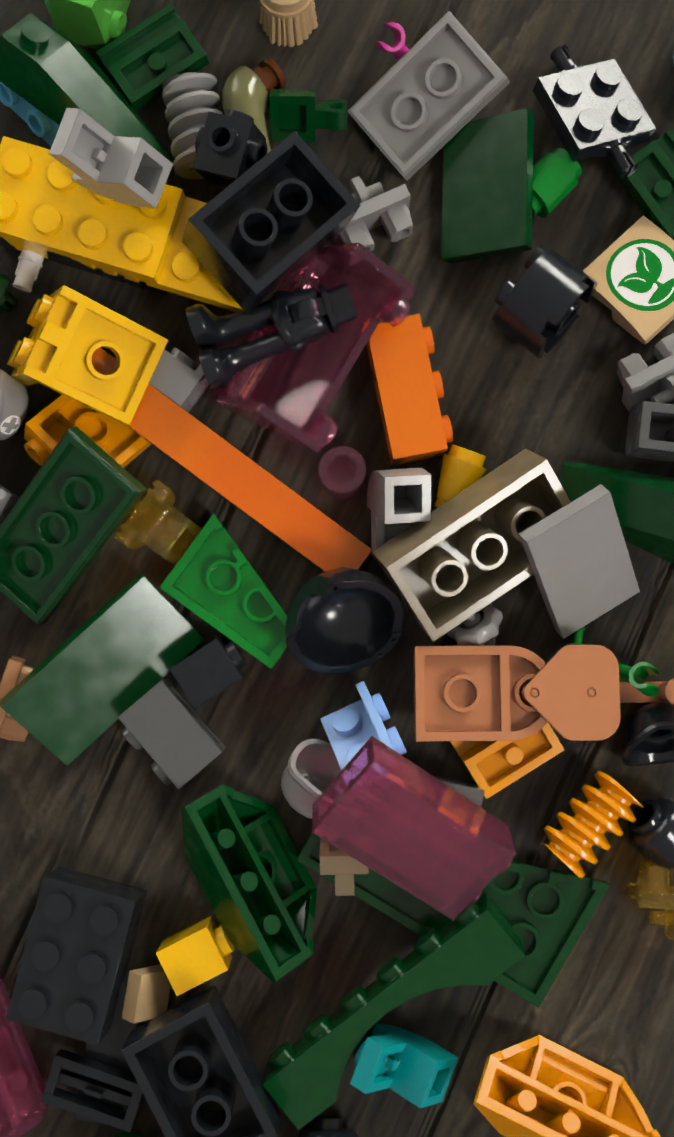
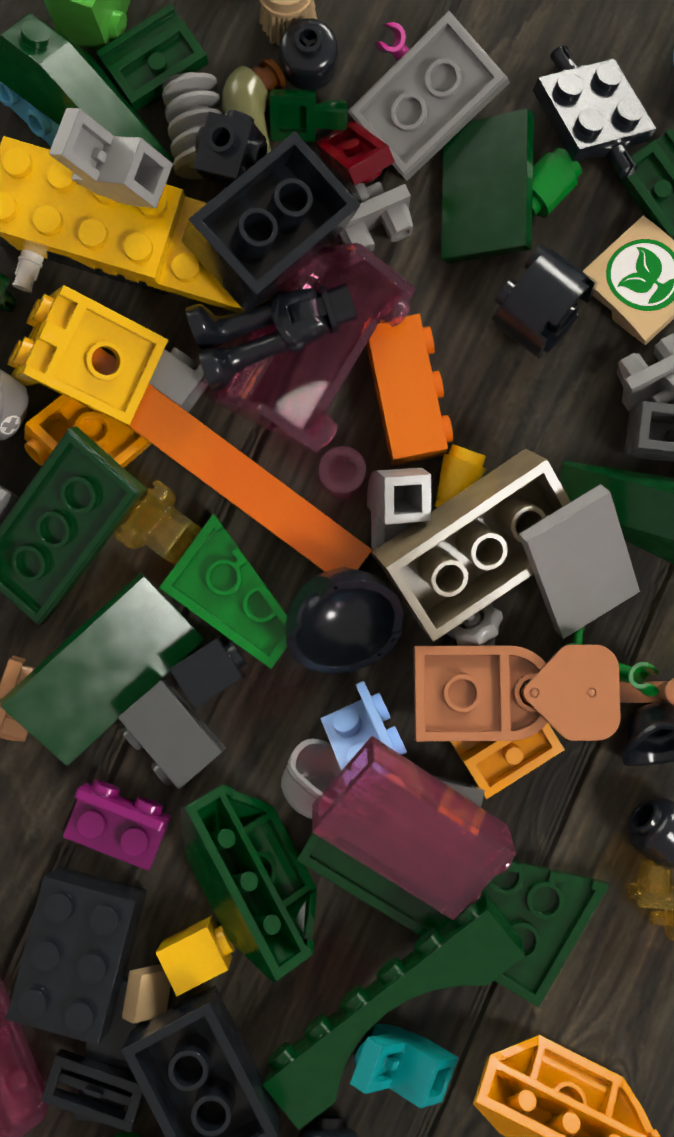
(117, 824): none -> magenta bracket
(309, 54): none -> black head
(343, 866): dark tan tile -> none
(355, 153): none -> dark red plate
(591, 822): light orange piece -> none

